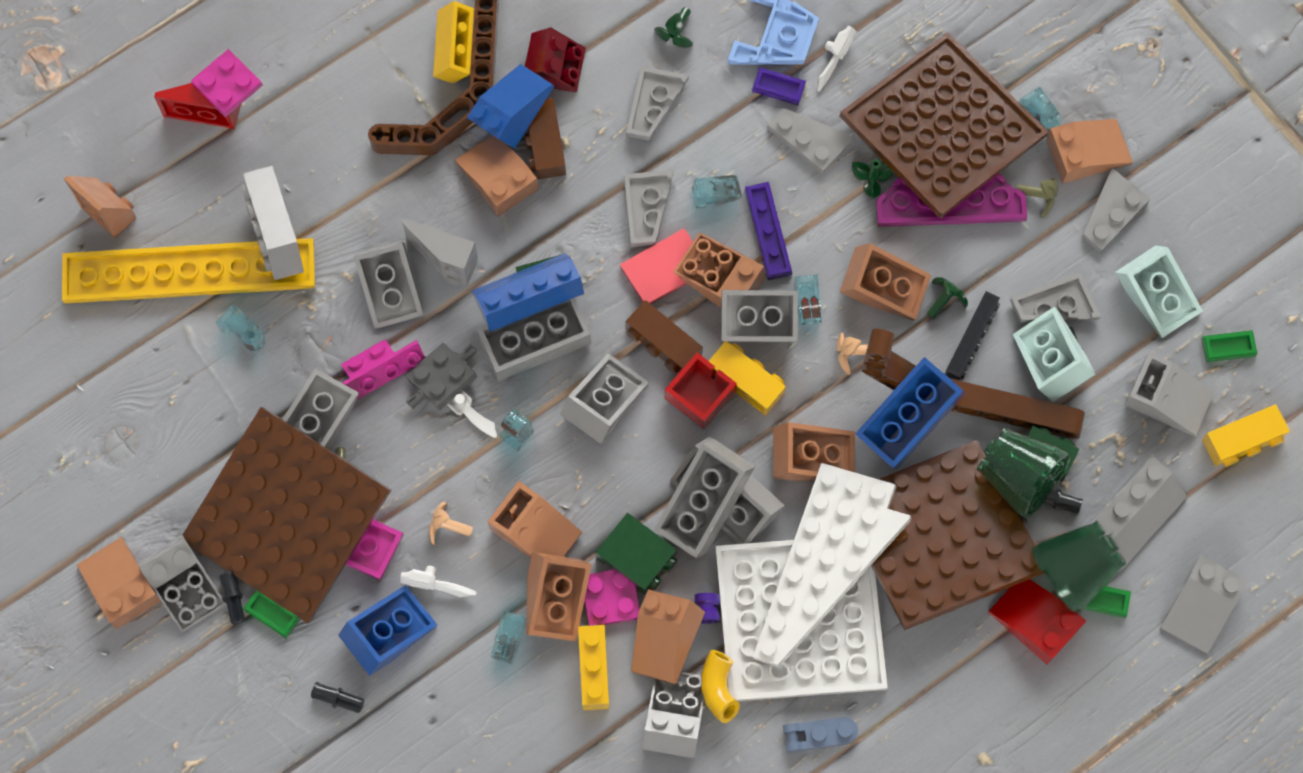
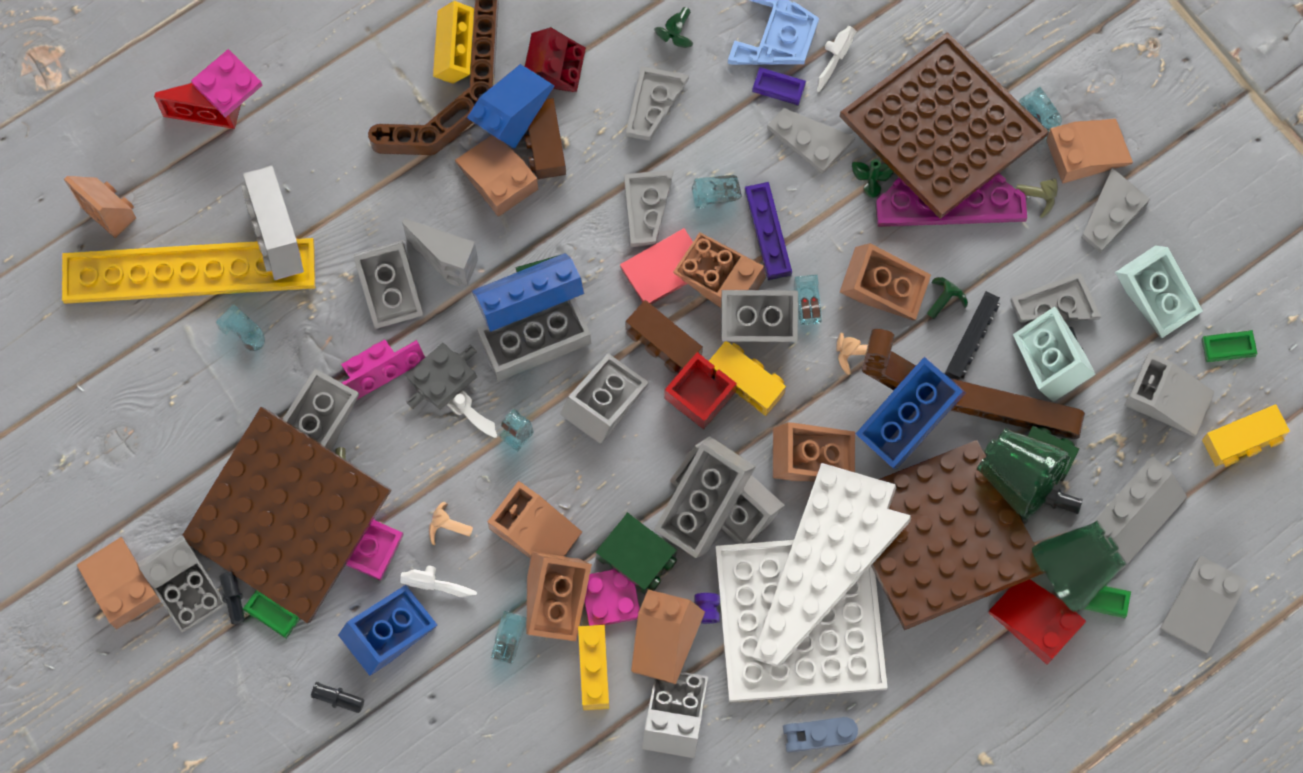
(715, 686): yellow cylinder -> none

